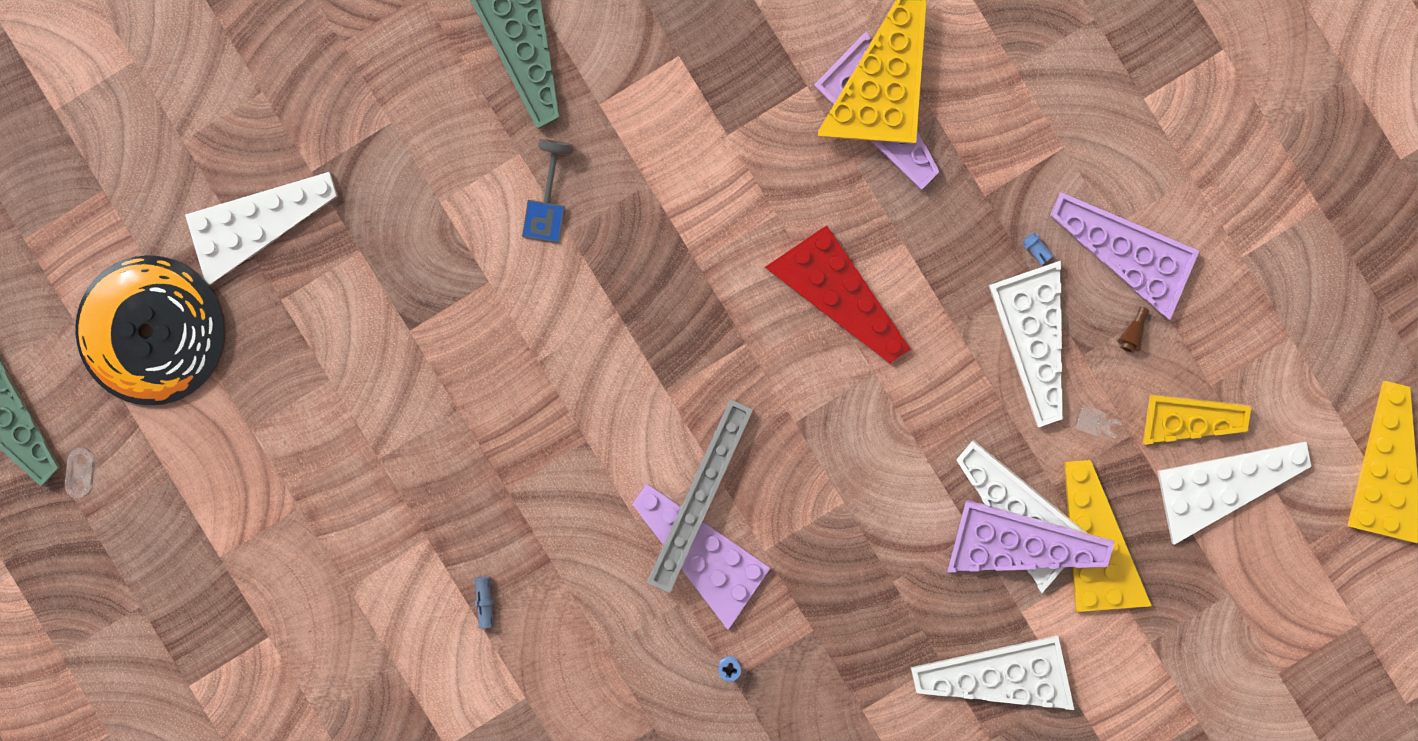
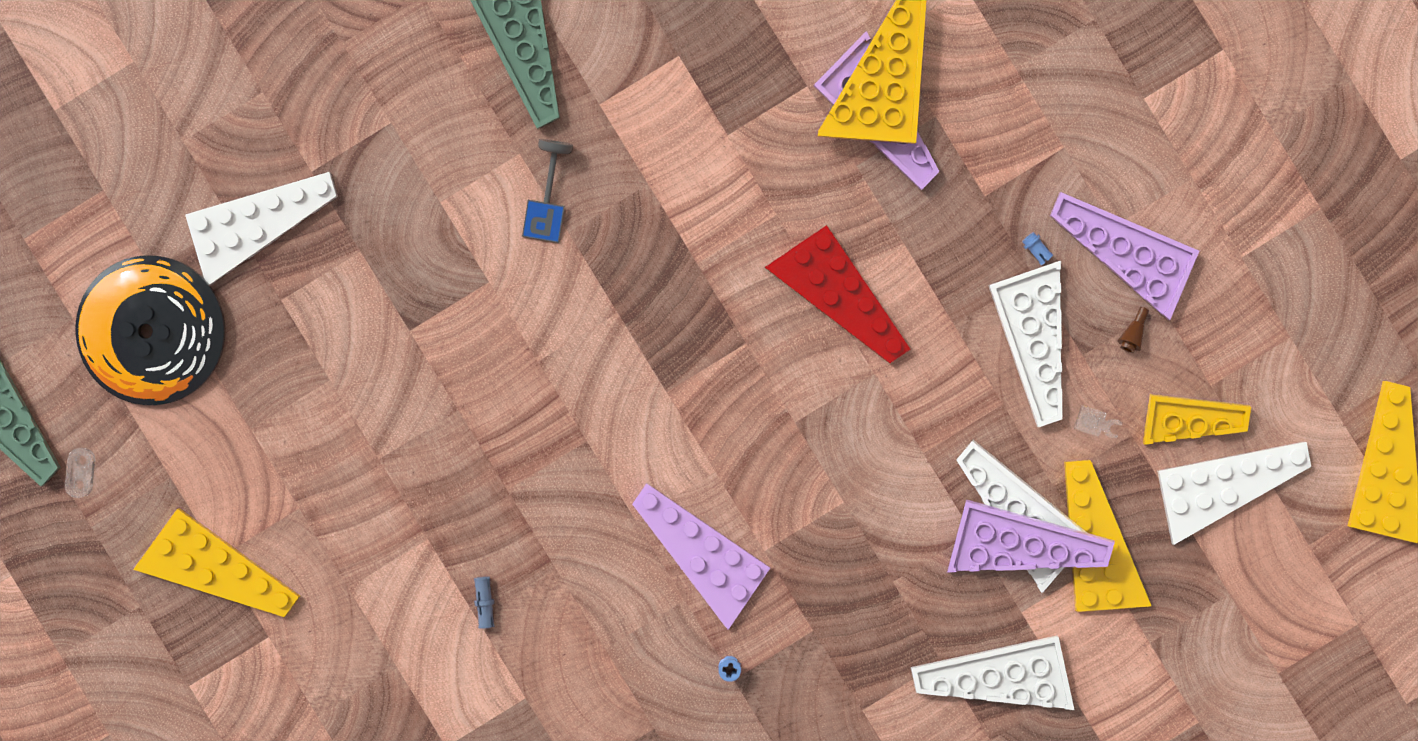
(203, 561): none -> yellow wing
(699, 496): light grey plate -> none

